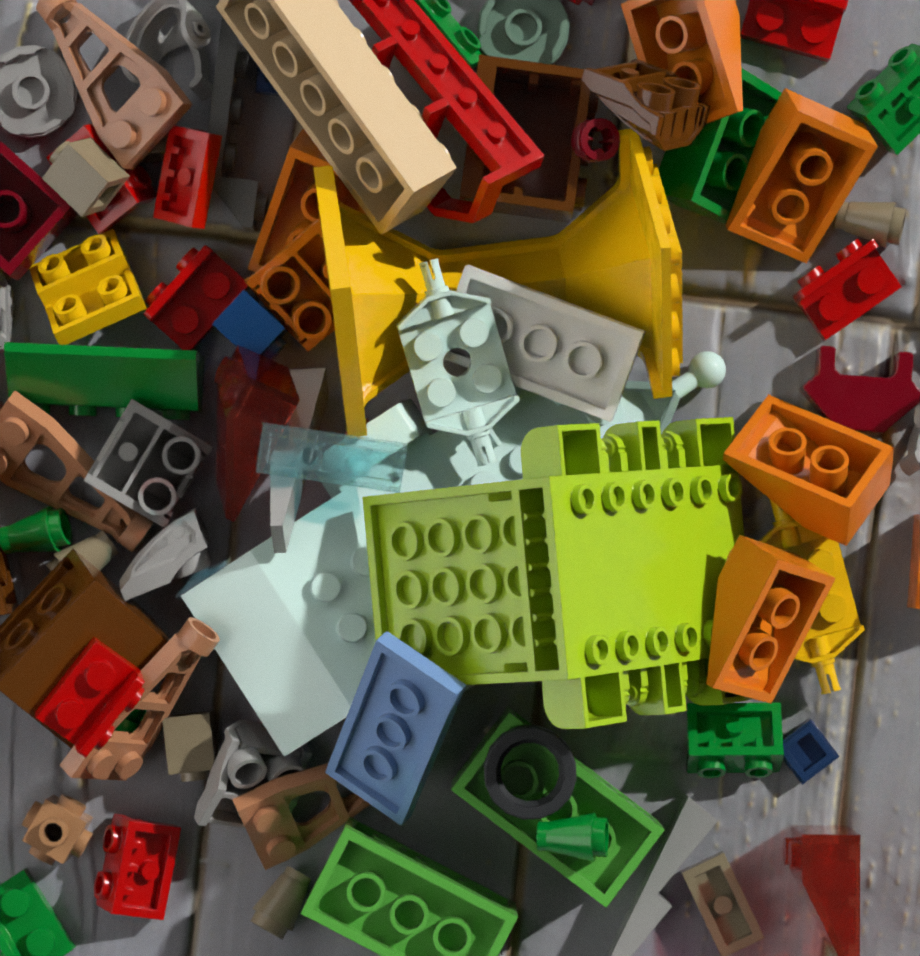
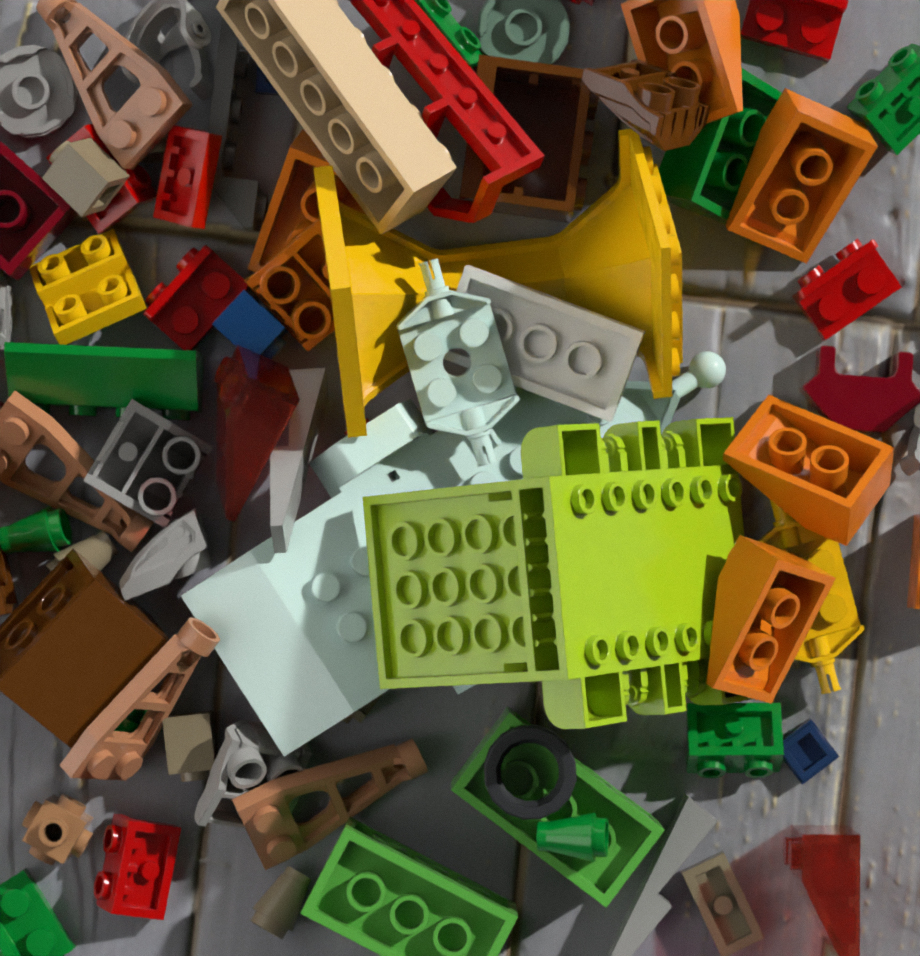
(92, 697): red bracket -> none
(331, 457): clear light blue plate -> none
(395, 728): medium blue plate -> none
(610, 140): dark red bush -> none
(872, 221): dark tan cone -> none

